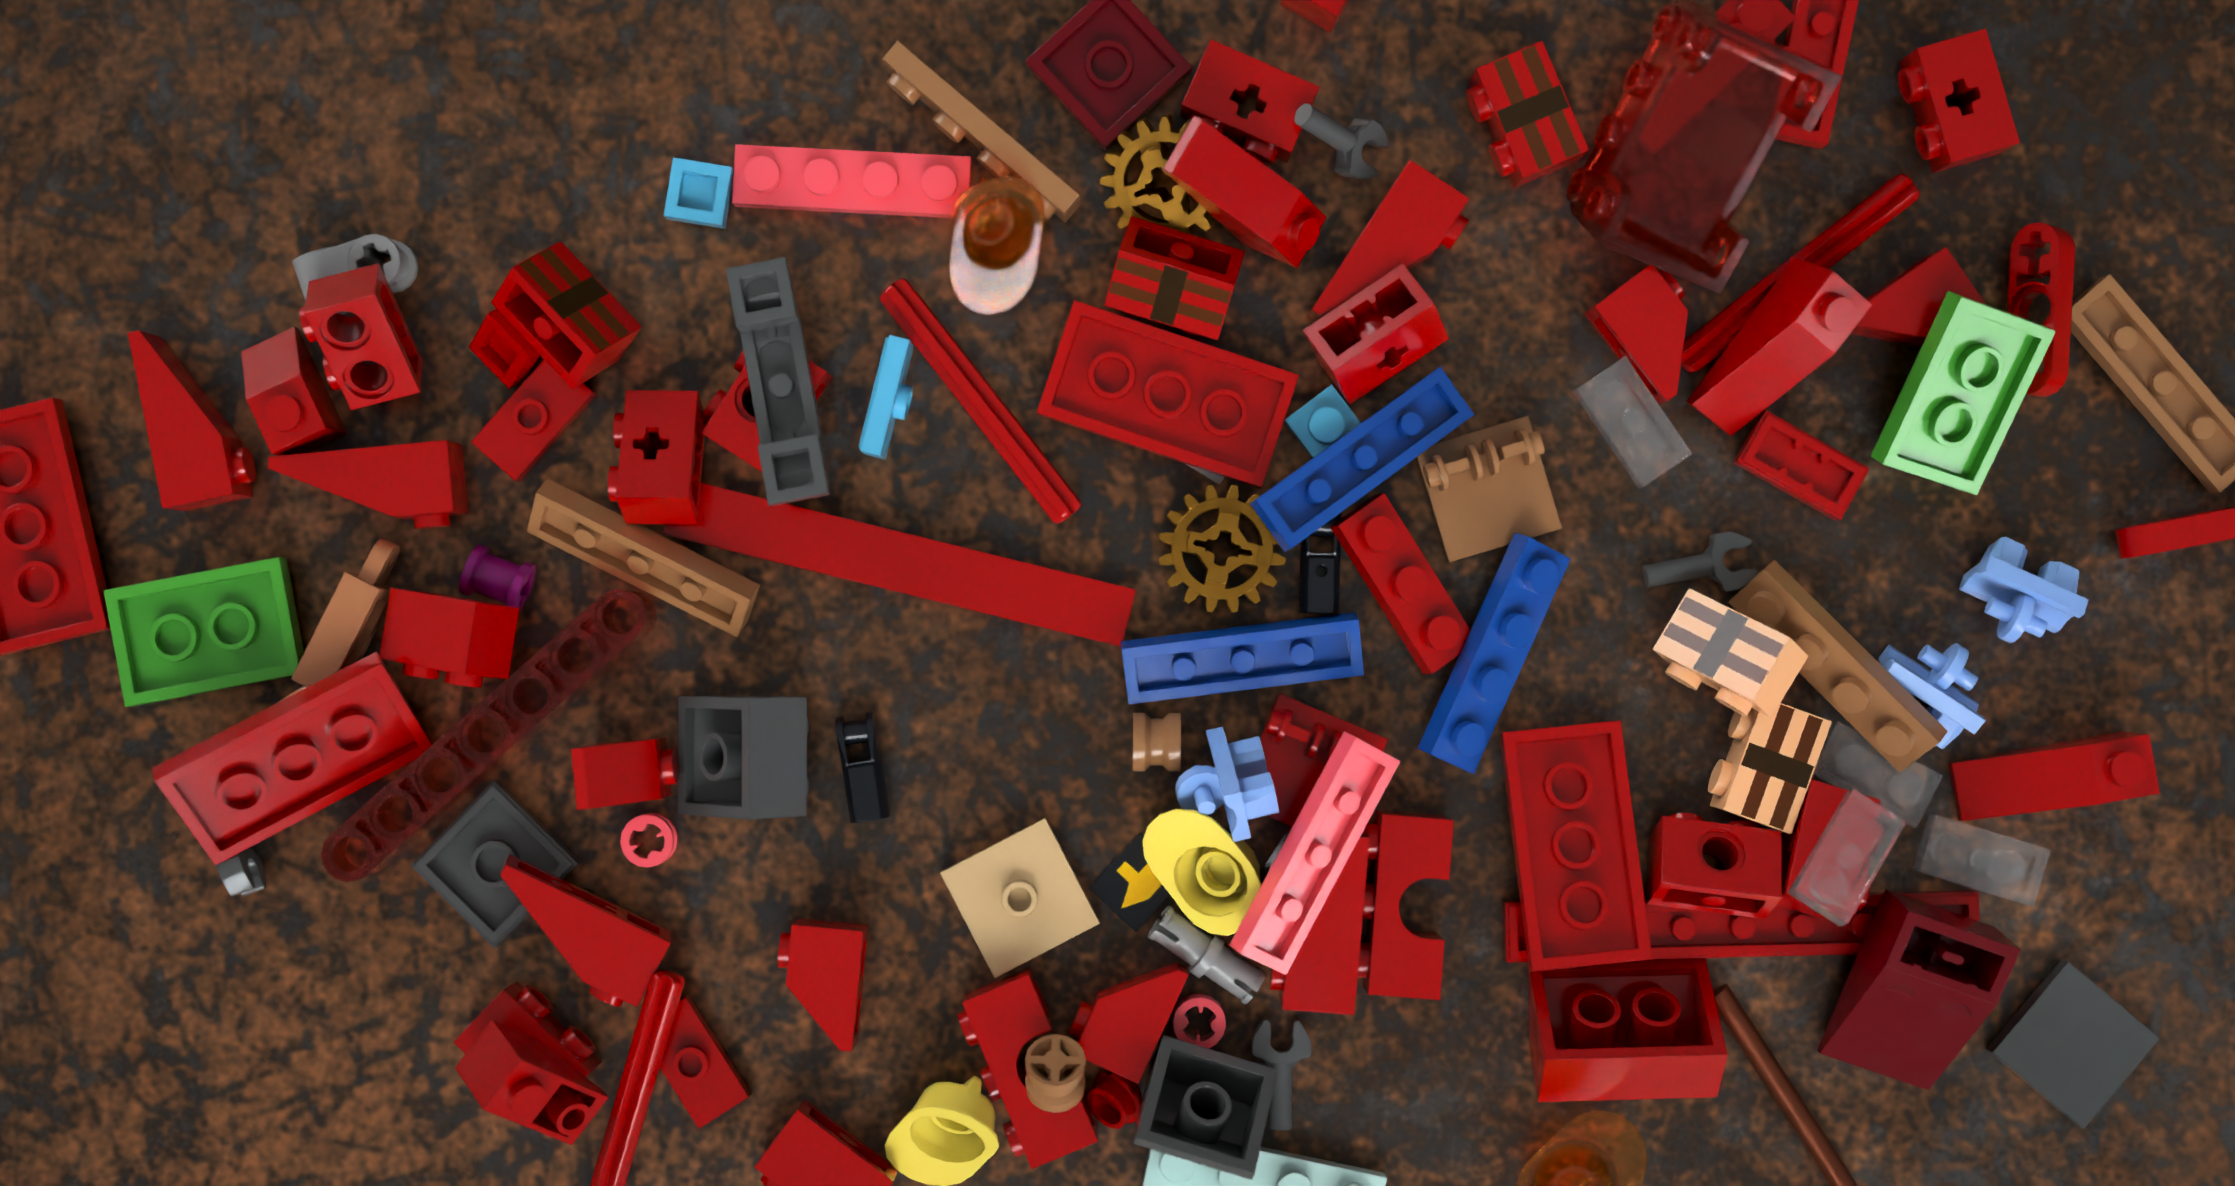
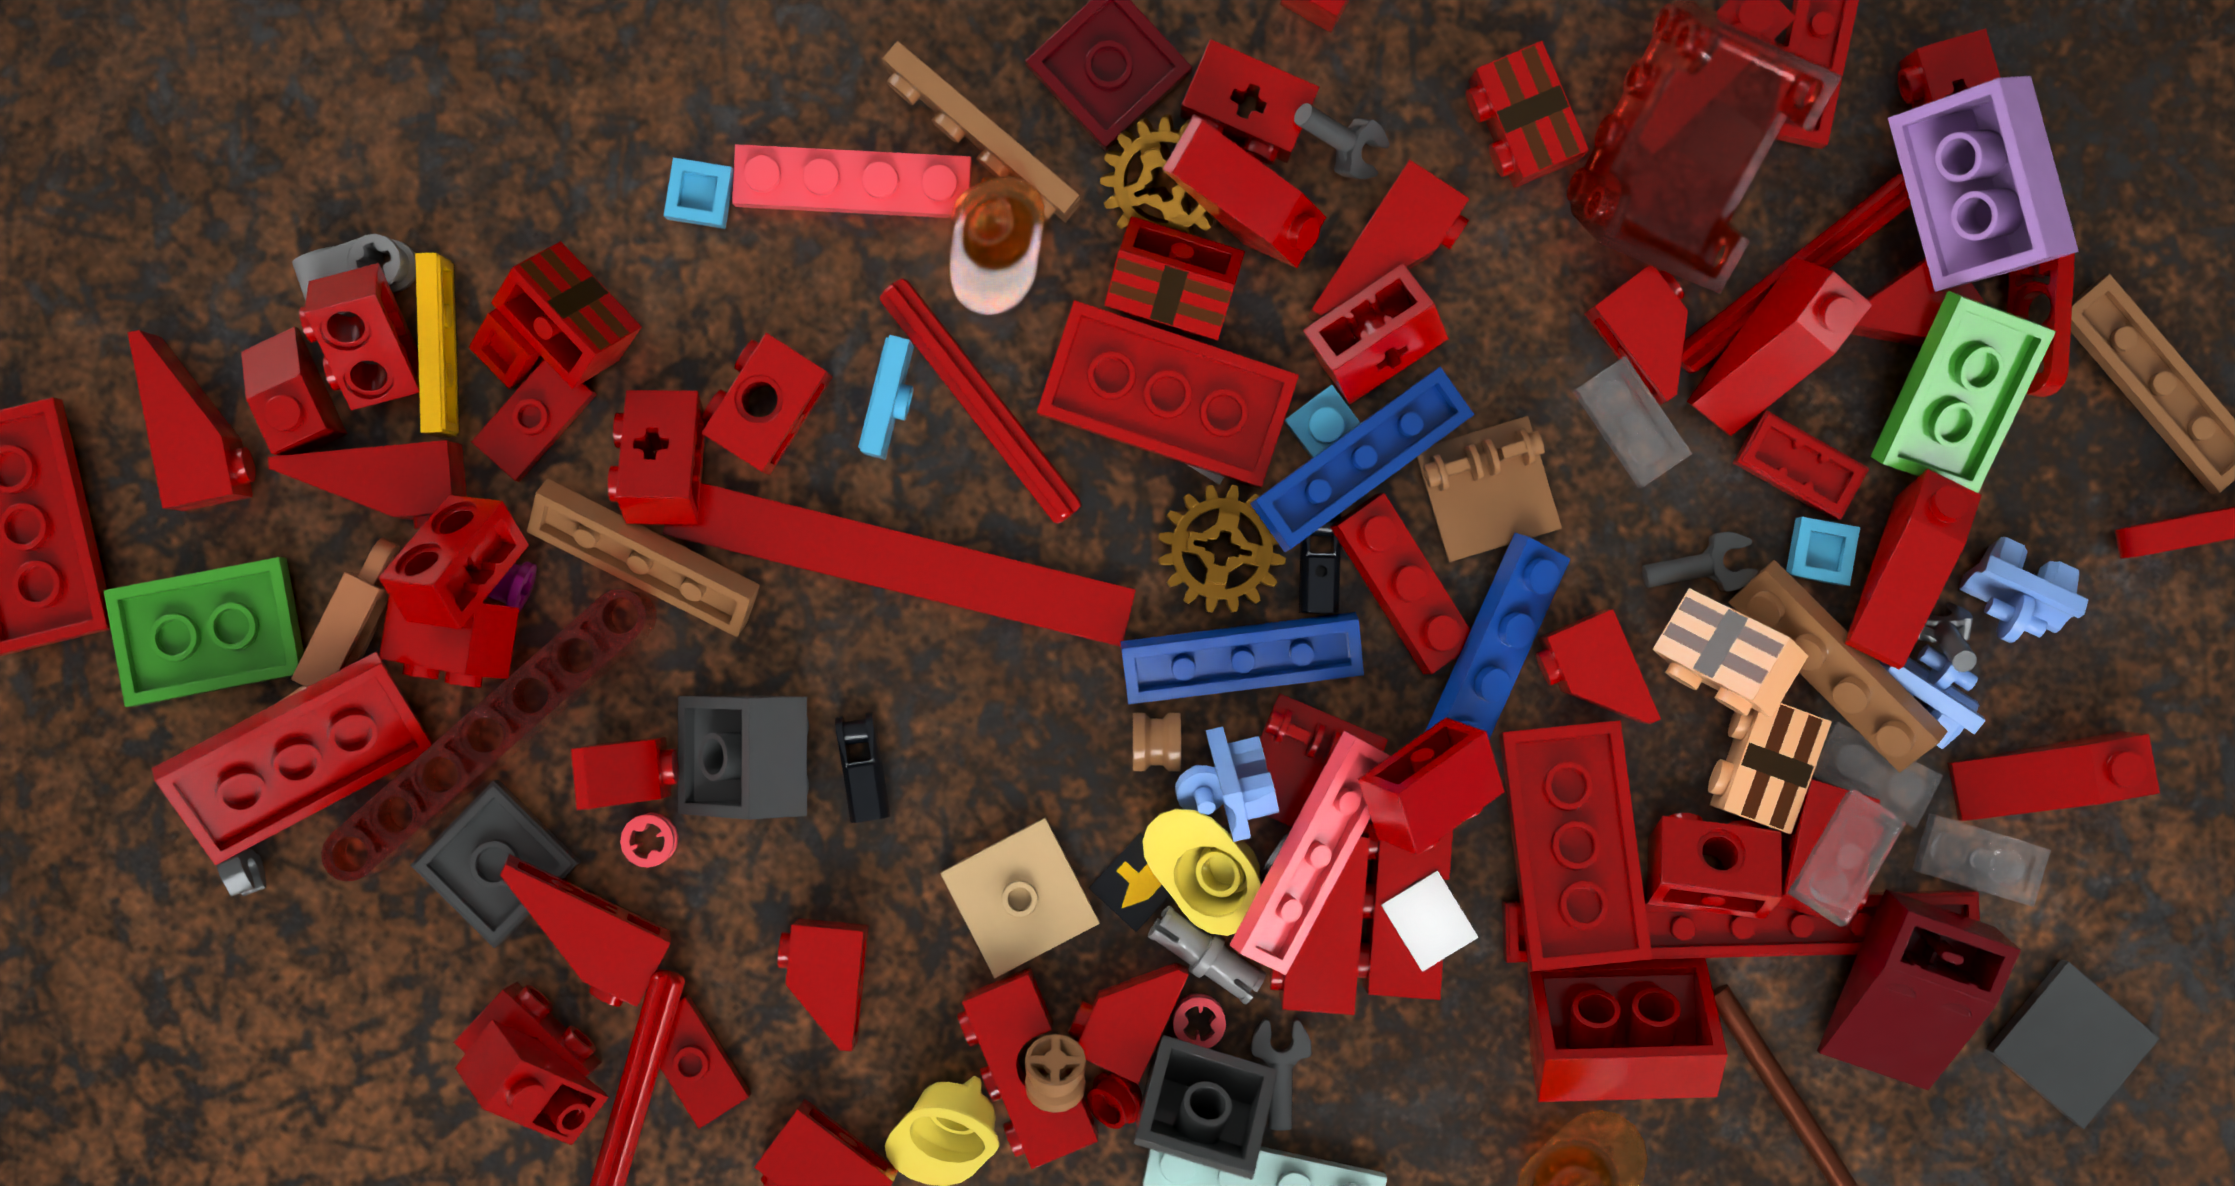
(437, 345): none -> yellow tile
(454, 561): none -> red brick
(779, 381): dark grey slope -> none
(1429, 921): none -> white sticker
(1431, 785): none -> red brick
(1597, 666): none -> red slope
(1822, 551): none -> medium azure plate
(1912, 566): none -> red slope
(1951, 635): none -> dark grey bar
(1983, 182): none -> lavender slope

